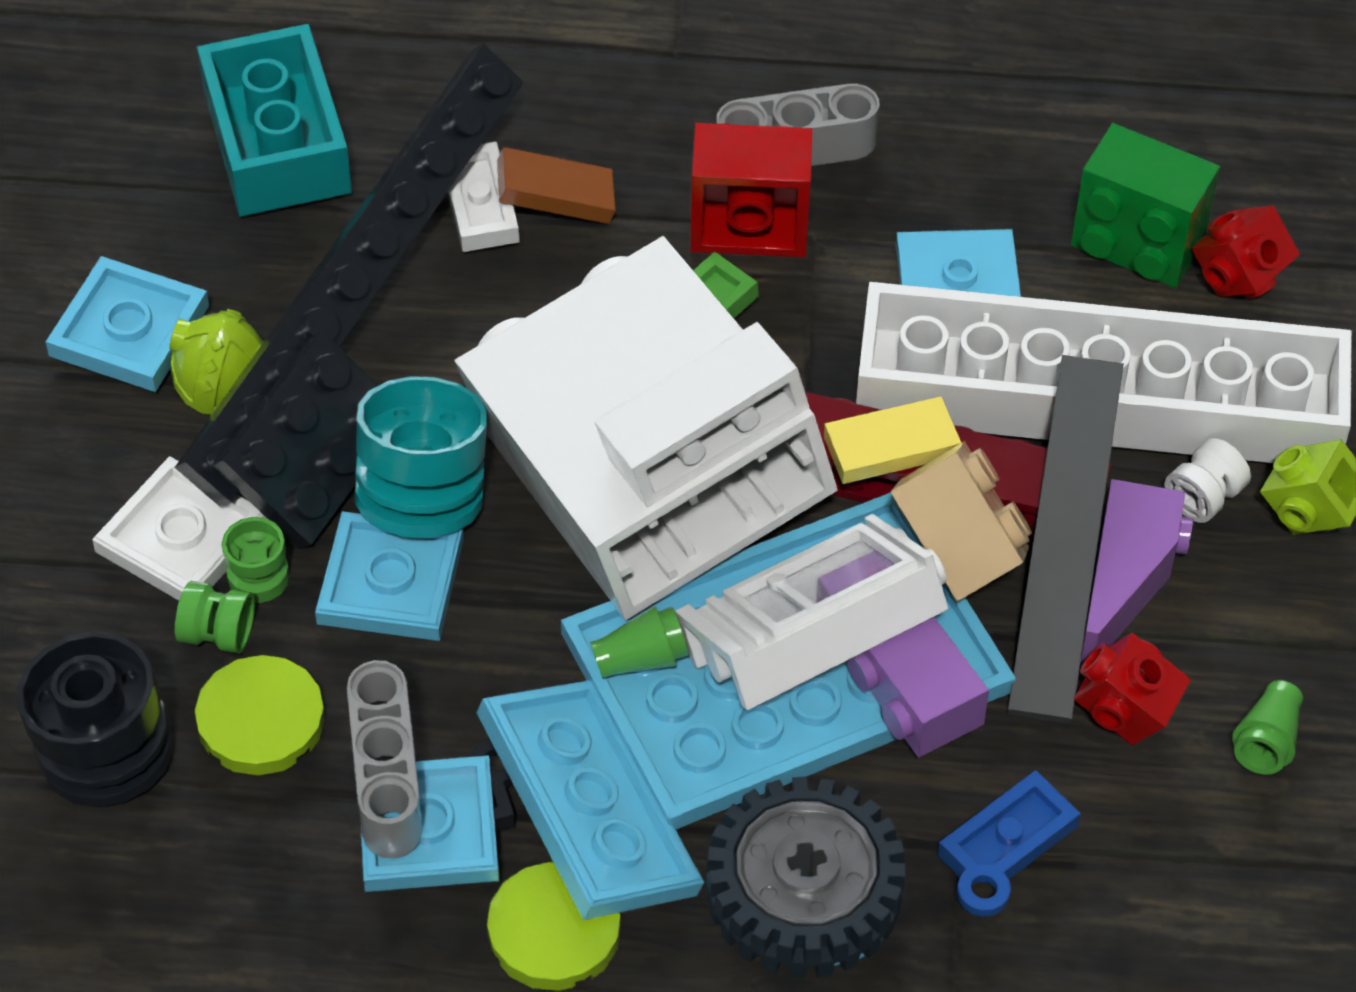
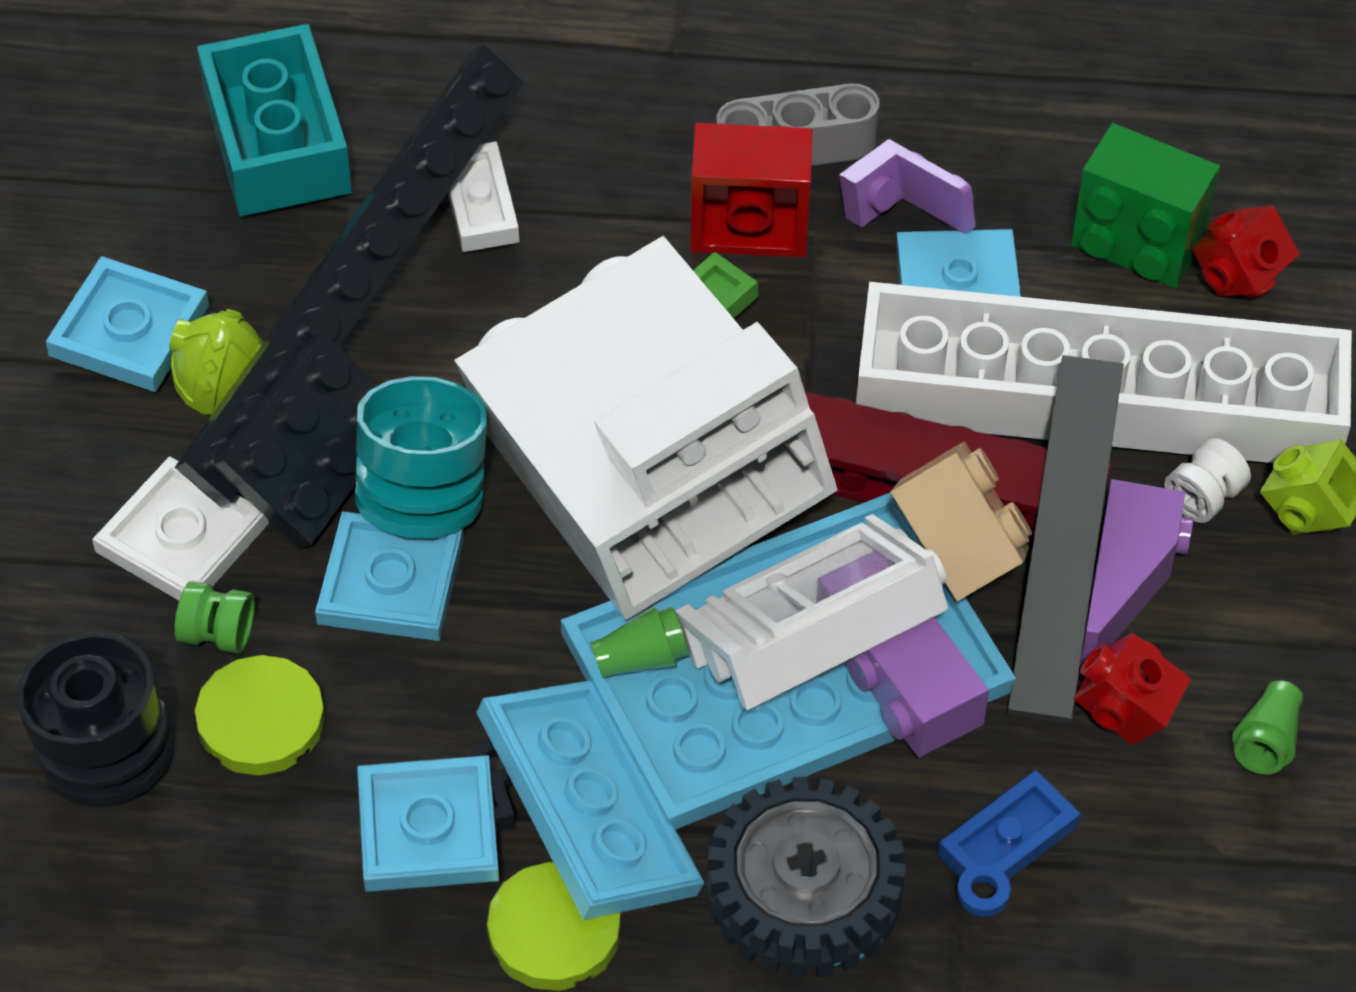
(256, 558): bright green wheel -> none
(389, 783): light grey beam -> none
(555, 185): dark orange tile -> none
(890, 439): light yellow tile -> none
(897, 173): none -> medium lavender bracket

